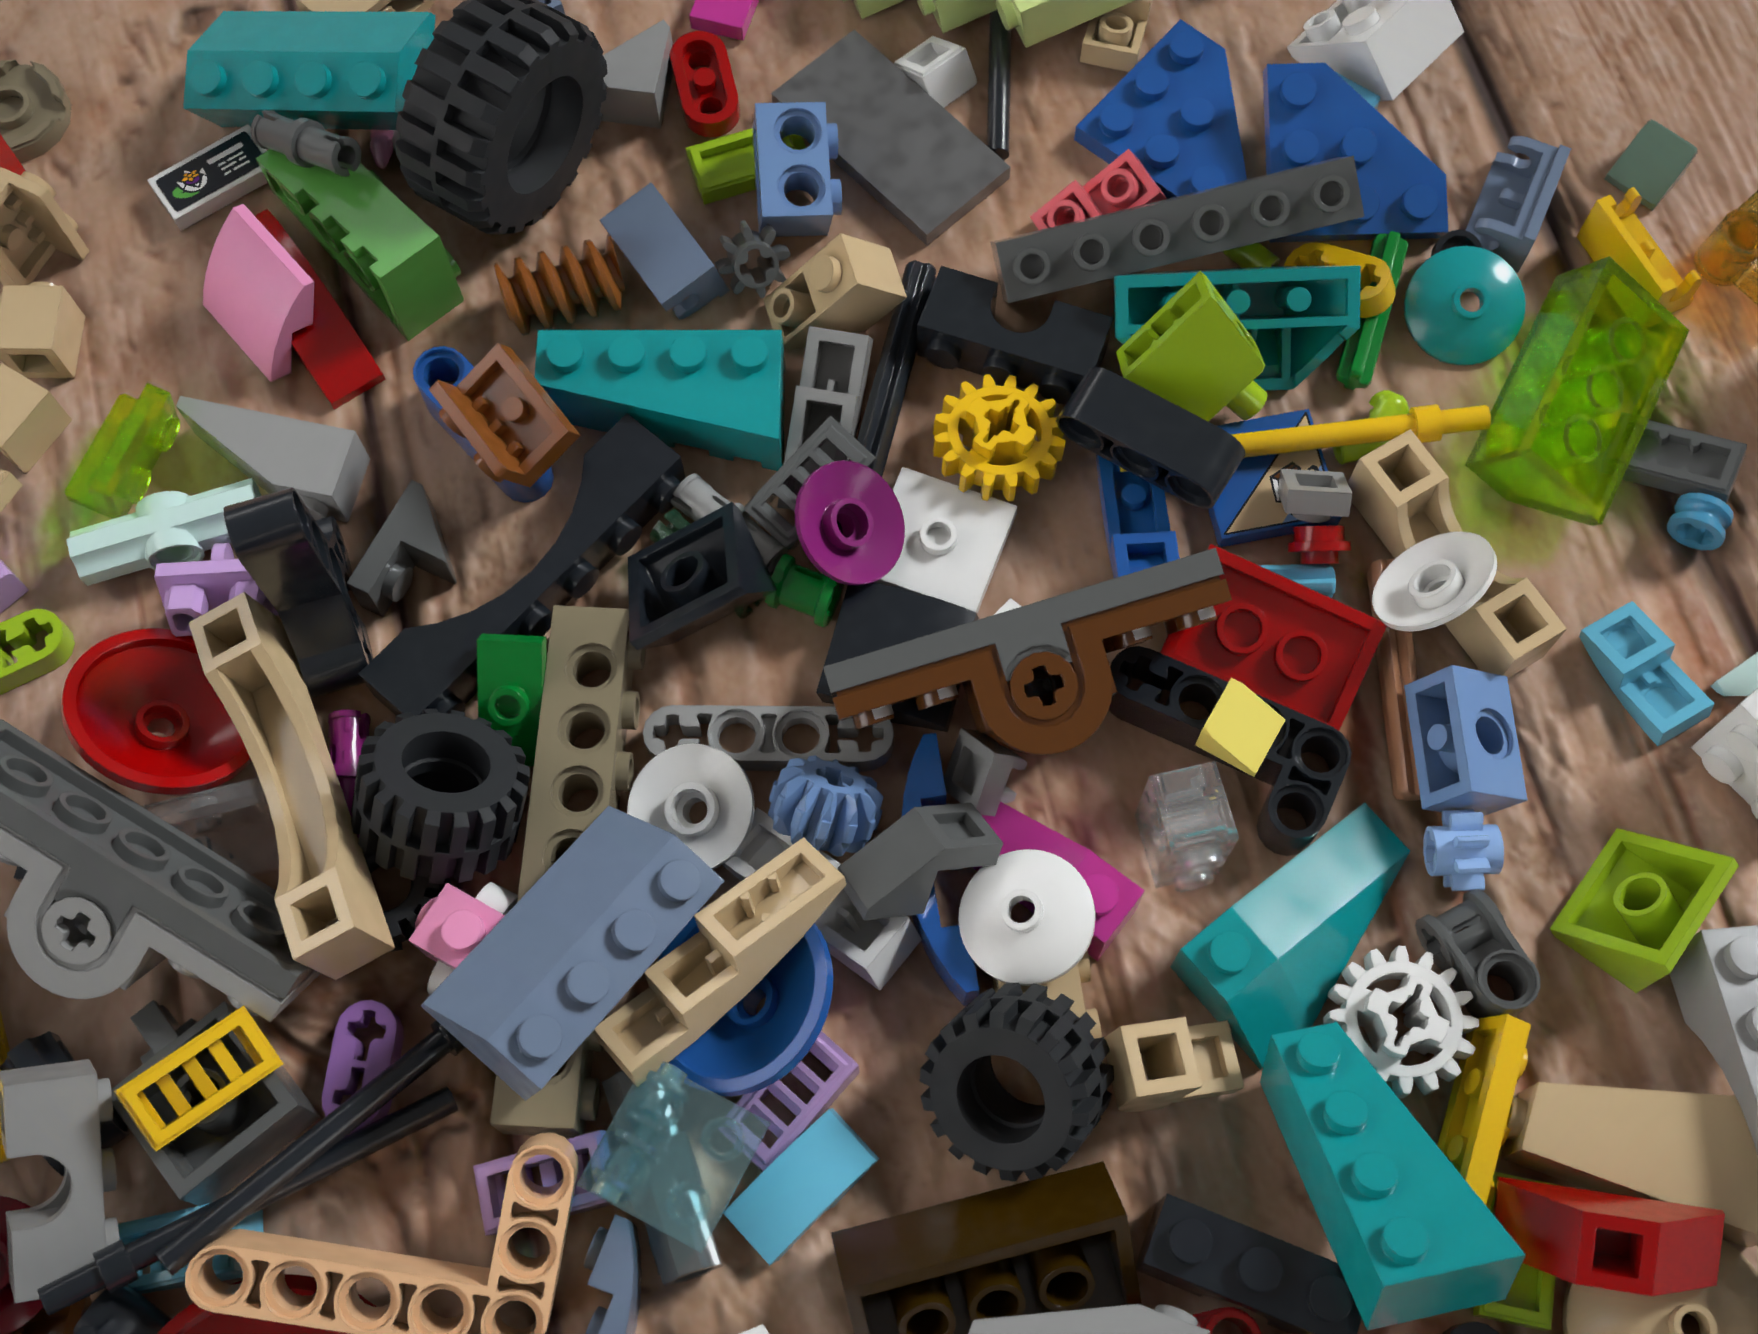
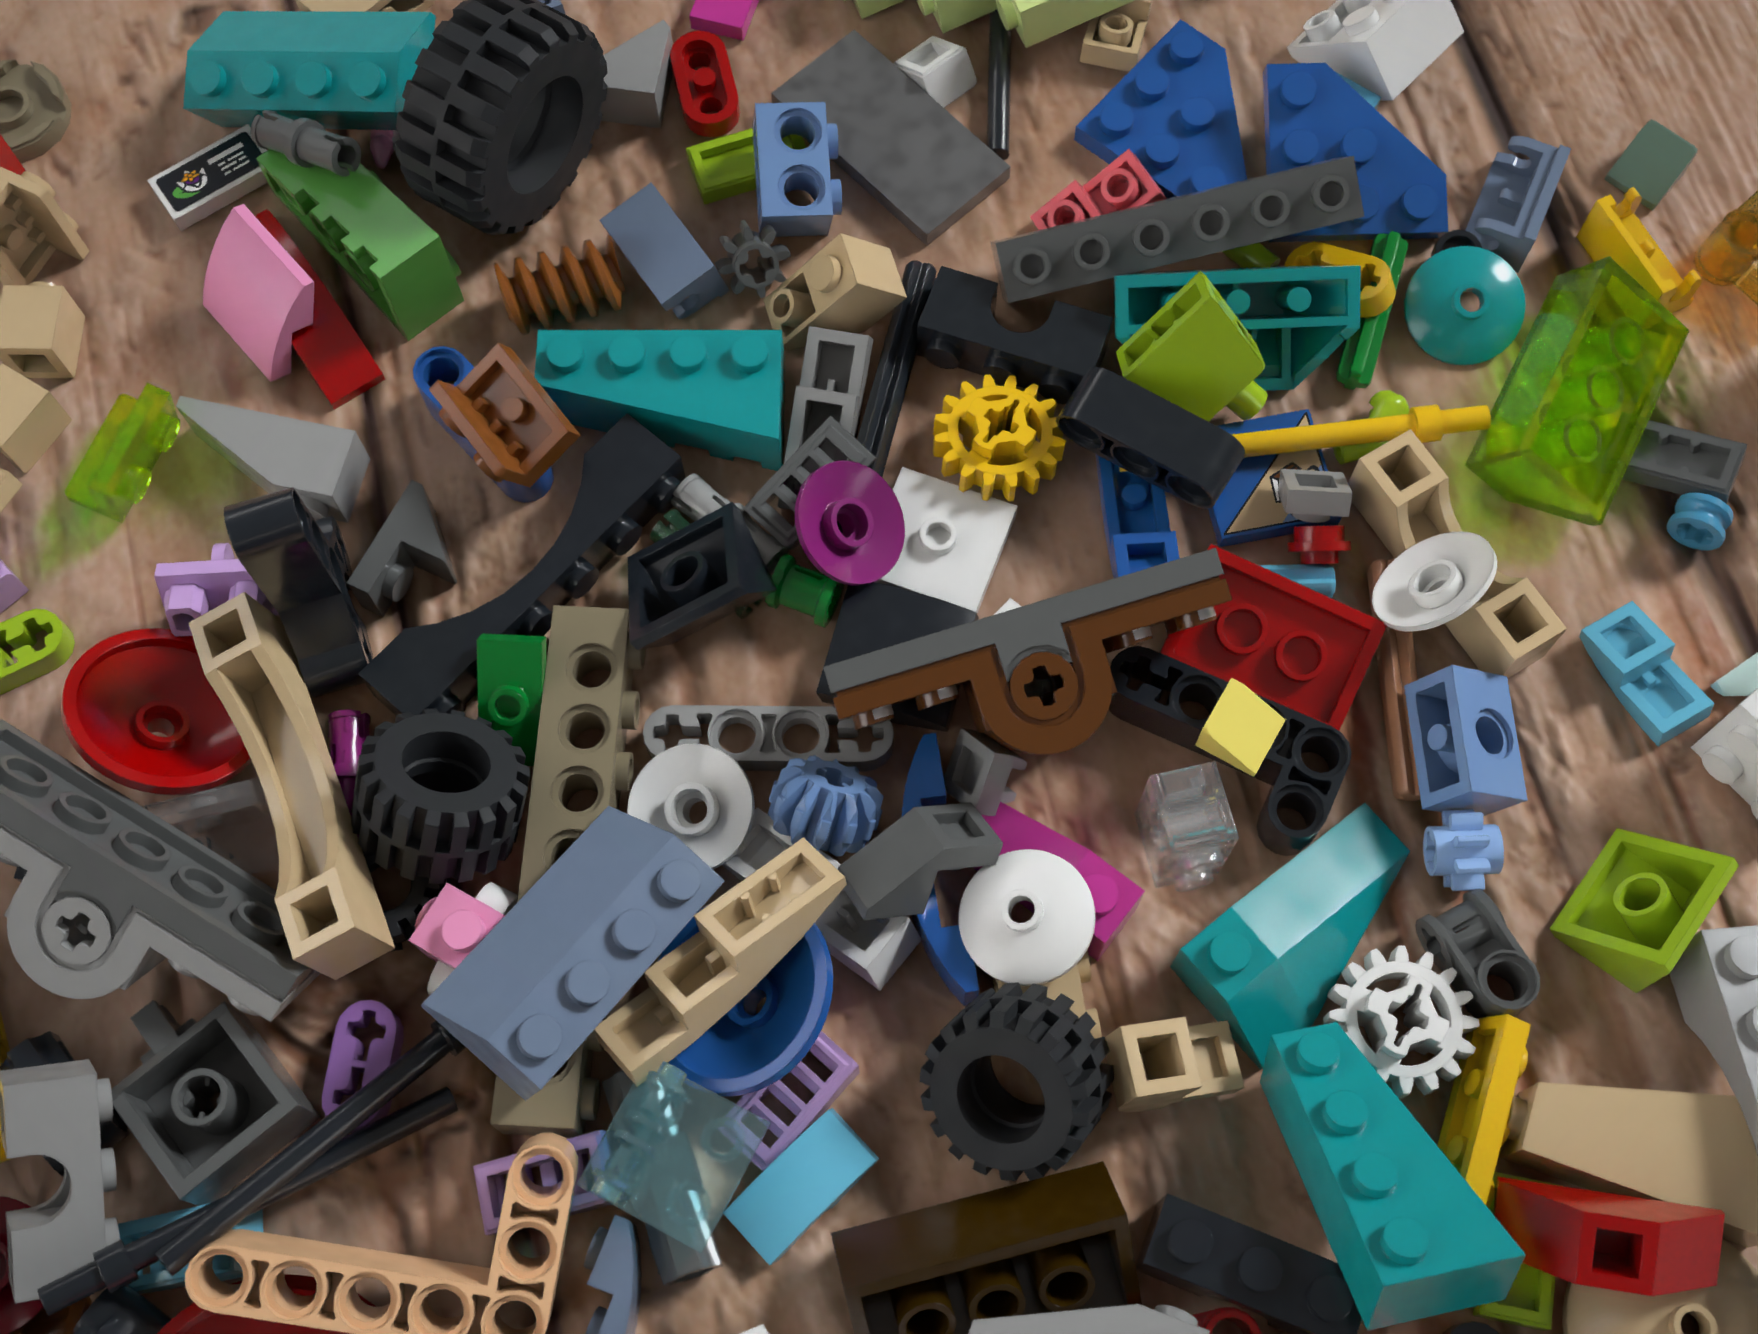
(145, 1115): yellow slope -> none
(162, 530): light aqua piece -> none

